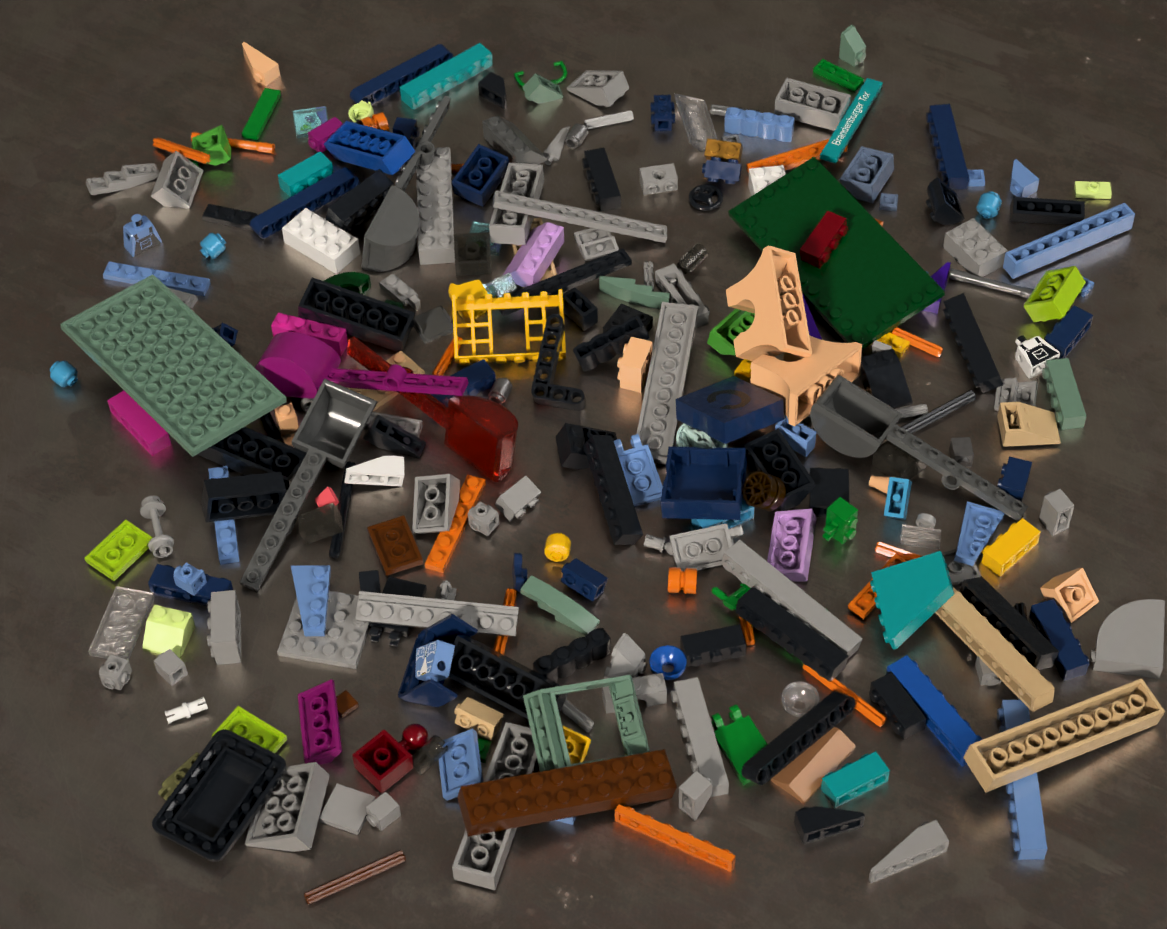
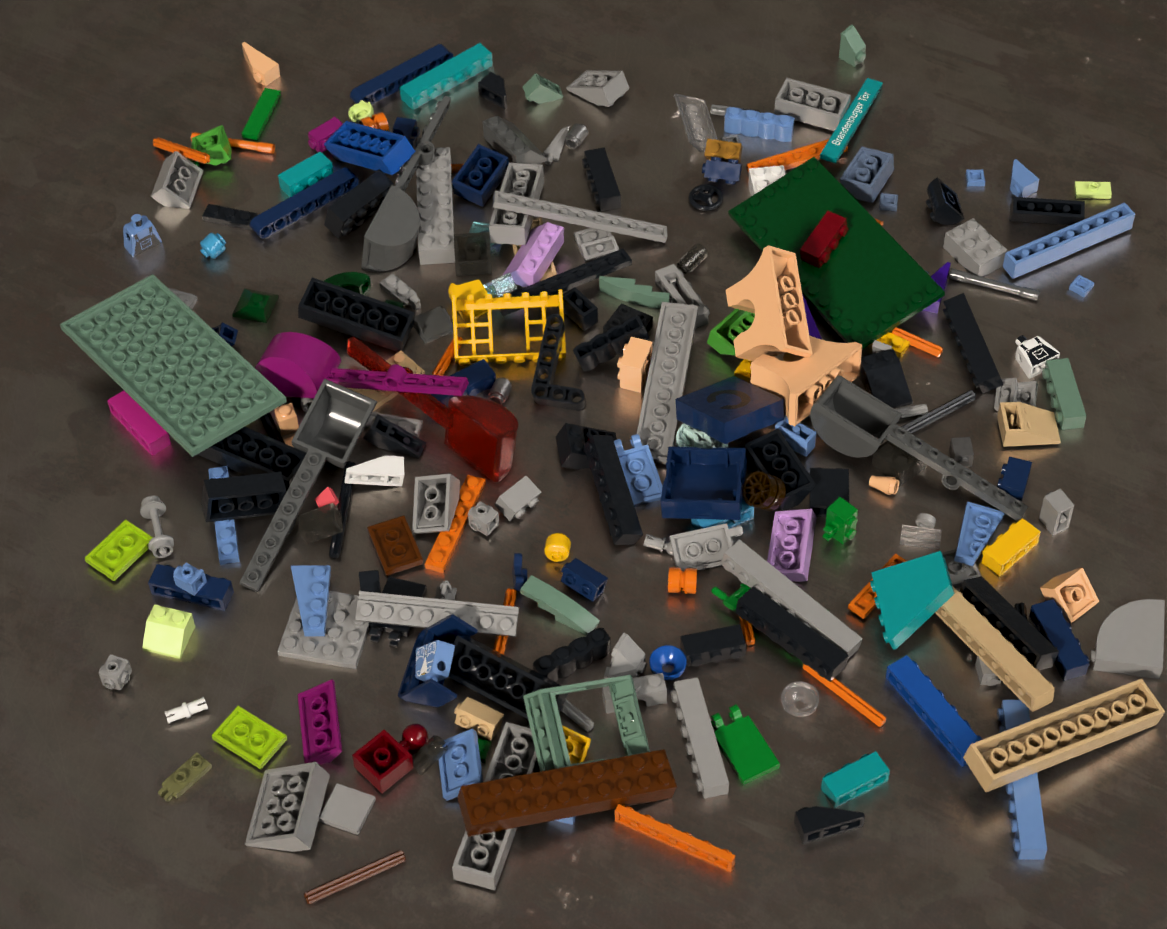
(63, 373): dark azure head -> none
(121, 623): clear plate -> none
(126, 178): light grey slope -> none
(170, 667): light grey brick -> none
(177, 281): medium blue plate -> none
(219, 795): black wedge -> none
(225, 627): light grey brick -> none
(255, 305): none -> dark green slope
(309, 119): clear light blue tile -> none
(321, 241): white brick -> none
(331, 335): dark pink brick -> none
(346, 703): reddish brown tile -> none
(383, 811): light grey brick -> none
(561, 63): green piece -> none
(608, 119): light grey axle -> none
(648, 274): light grey axle -> none
(658, 179): light grey brick -> none
(662, 114): dark blue brick -> none
(694, 794): light grey slope -> none
(798, 737): black beam -> none
(806, 772): medium nougat slope -> none
(838, 75): green tile -> none
(889, 550): axle -> none
(897, 498): dark azure brick -> none
(897, 706): black brick -> none
(919, 846): light grey slope -> none
(947, 146): dark blue brick -> none
(989, 205): dark azure head -> none
(1054, 294): lime brick -> none
(1069, 330): dark blue brick -> none

